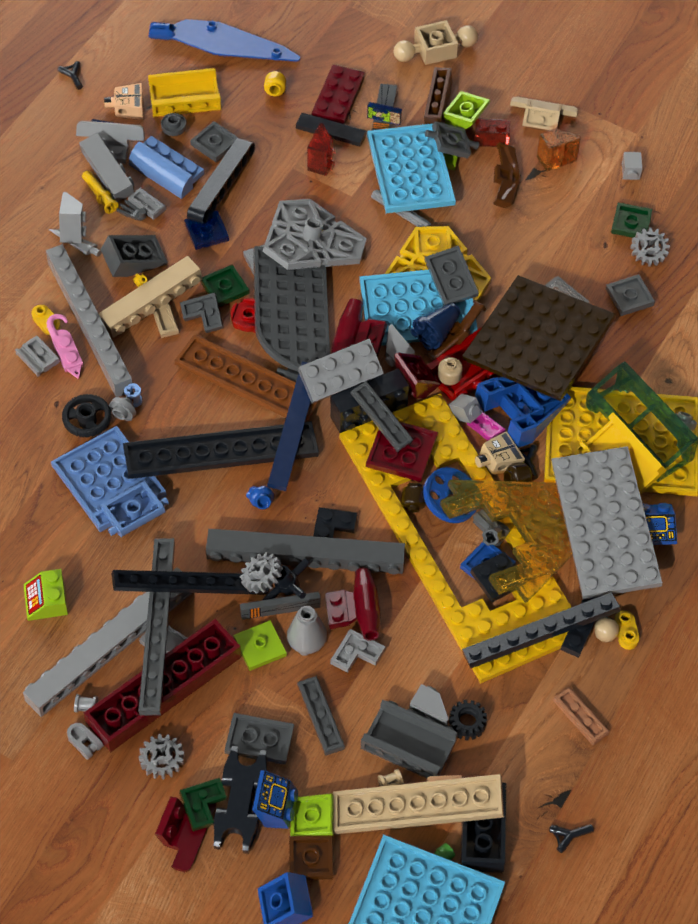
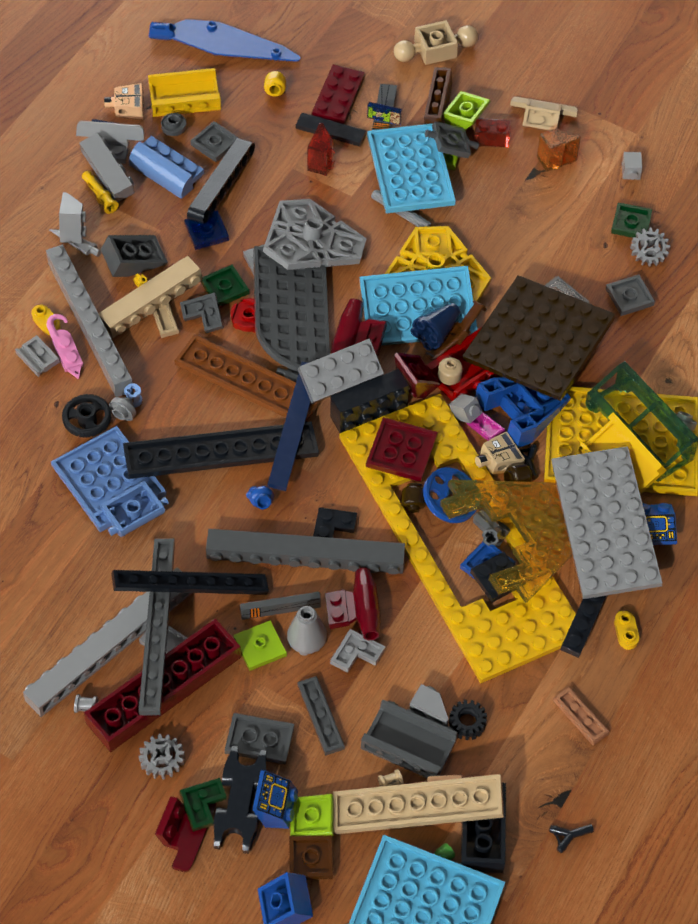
(45, 595): lime slope -> none
(73, 74): black piece -> none
(78, 735): light grey plate -> none
(134, 212): dark grey piece -> none
(144, 200): light grey plate -> none
(261, 572): light grey gear -> none
(288, 582): black bar -> none
(381, 416): dark grey tile -> none
(395, 344): light grey slope -> none
(451, 276): dark grey plate -> none
(506, 175): reddish brown plate -> none
(541, 630): black plate -> none
(606, 629): tan piece -> none

